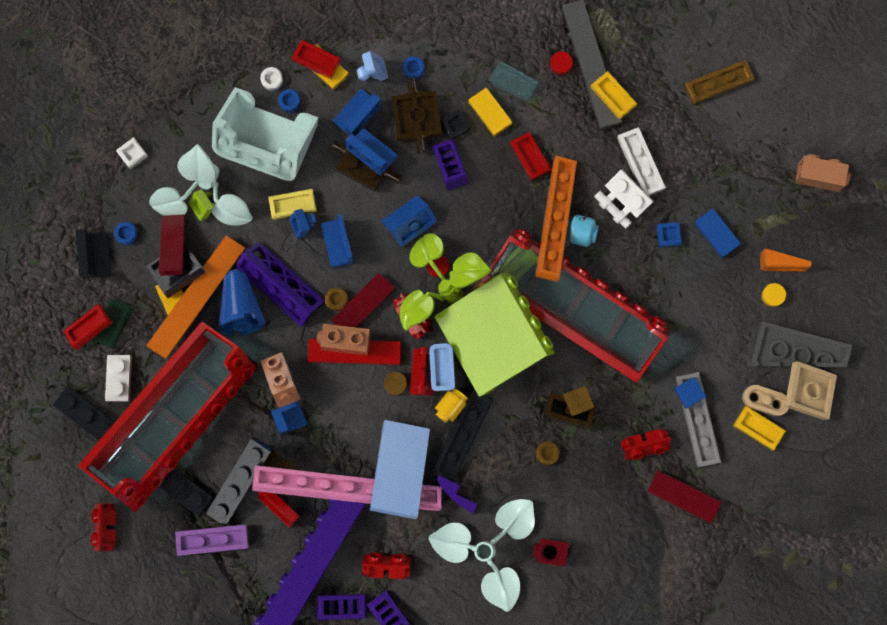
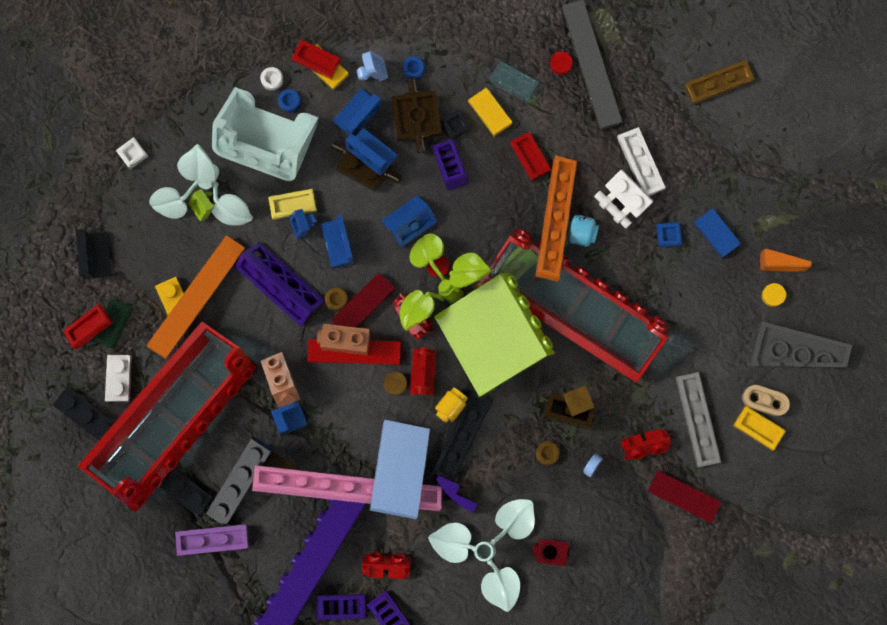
(102, 518): red hinge -> none
(126, 233): blue tile -> none
(172, 245): dark red tile -> none
(173, 283): black tile -> none
(239, 306): blue cone -> none
(279, 508): red tile -> none
(442, 367): light blue piece -> none
(592, 465): none -> light blue tile
(613, 95): yellow tile -> none
(689, 392): blue tile -> none
(810, 390): tan plate -> none
(822, 173): nougat brick -> none

